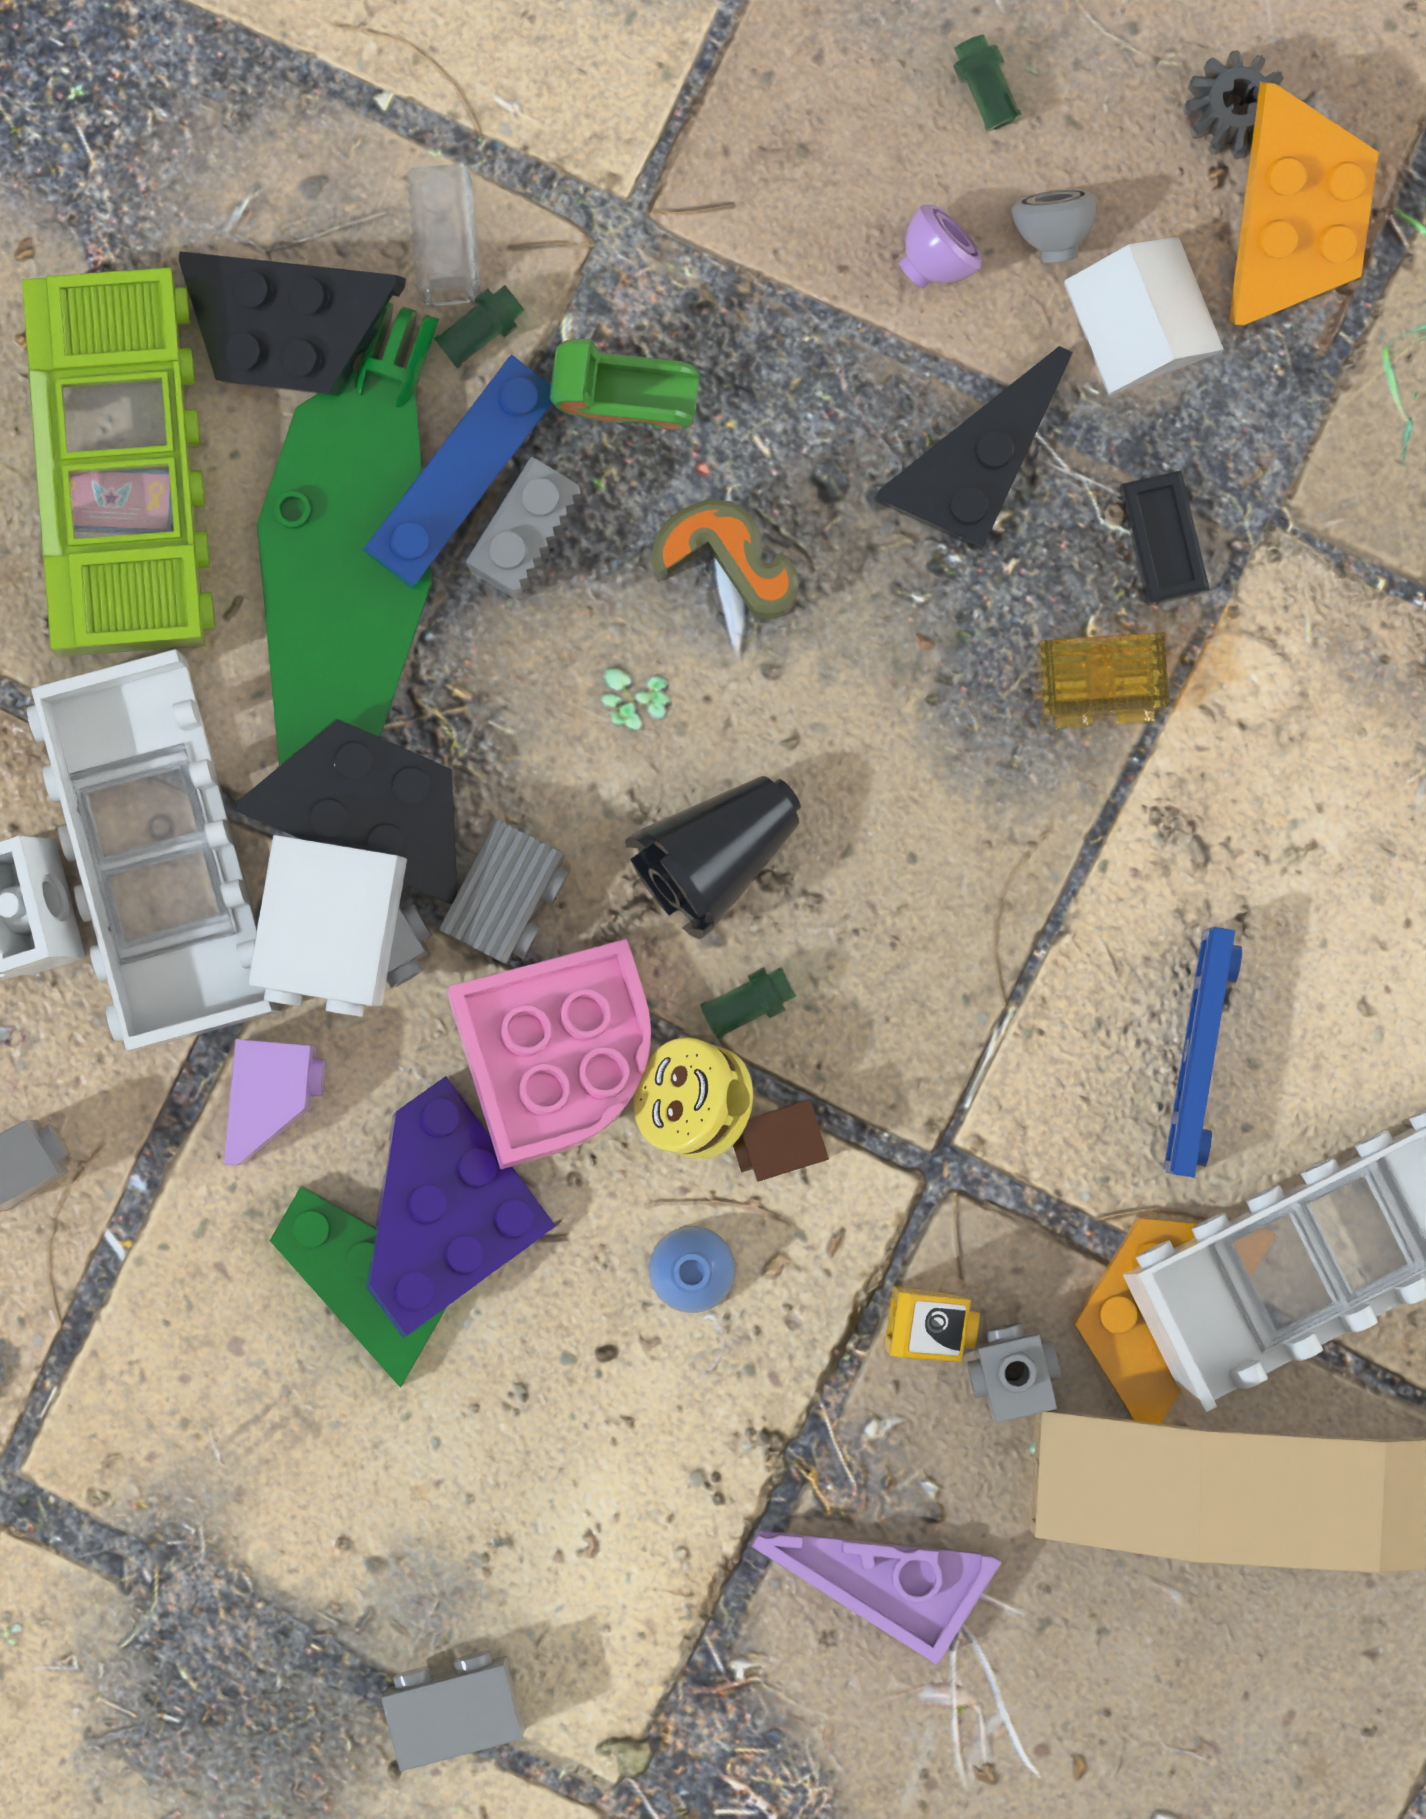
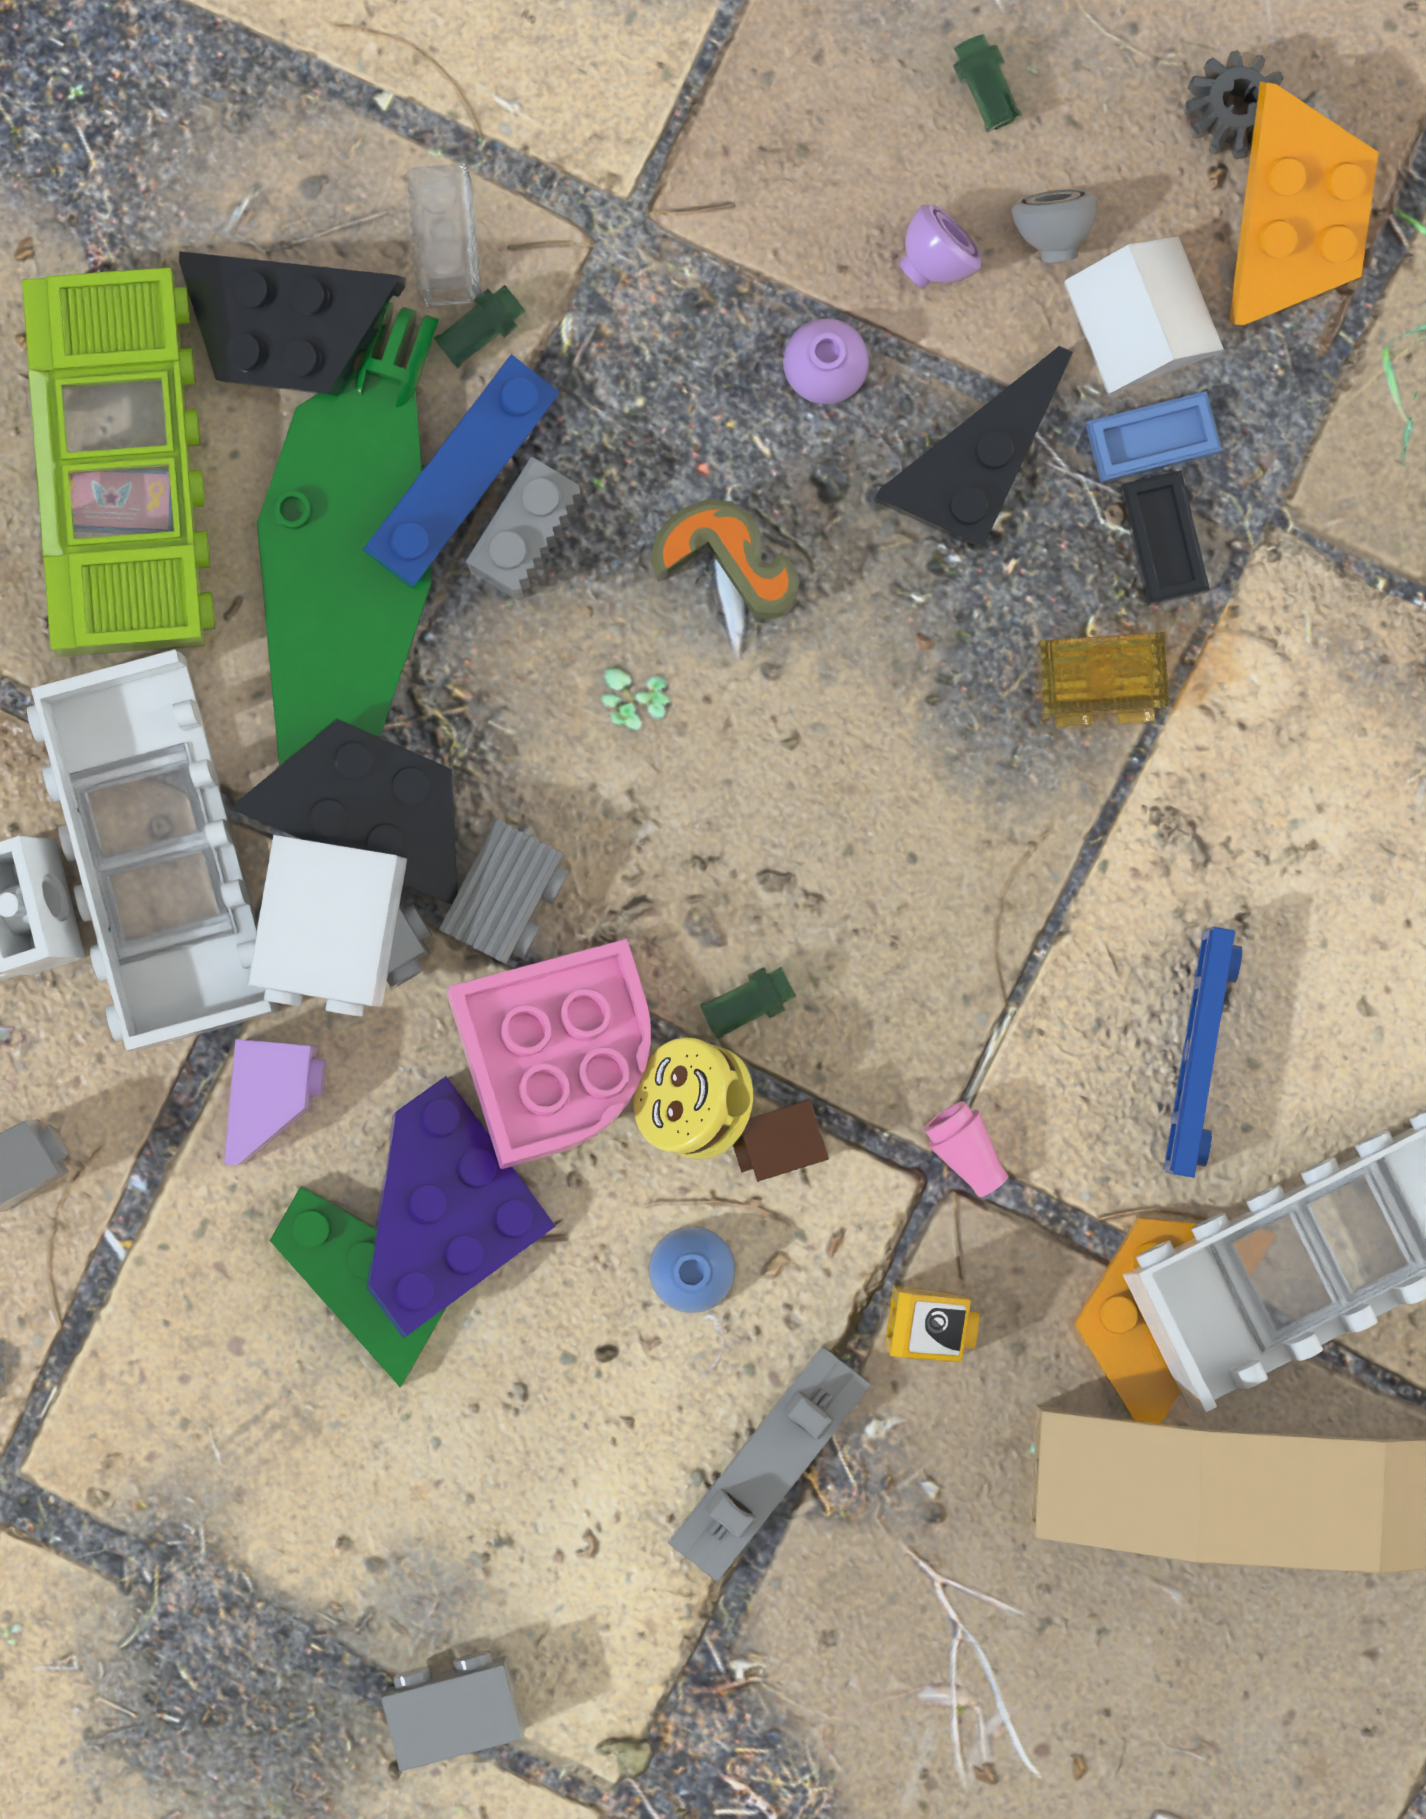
(623, 387): bright green animal -> none
(714, 850): black cone -> none
(769, 1463): none -> light grey hinge
(826, 361): none -> lavender brick
(902, 1589): lavender wing -> none
(966, 1147): none -> bright pink cone
(1028, 1392): light grey brick -> none
(1153, 437): none -> medium blue tile

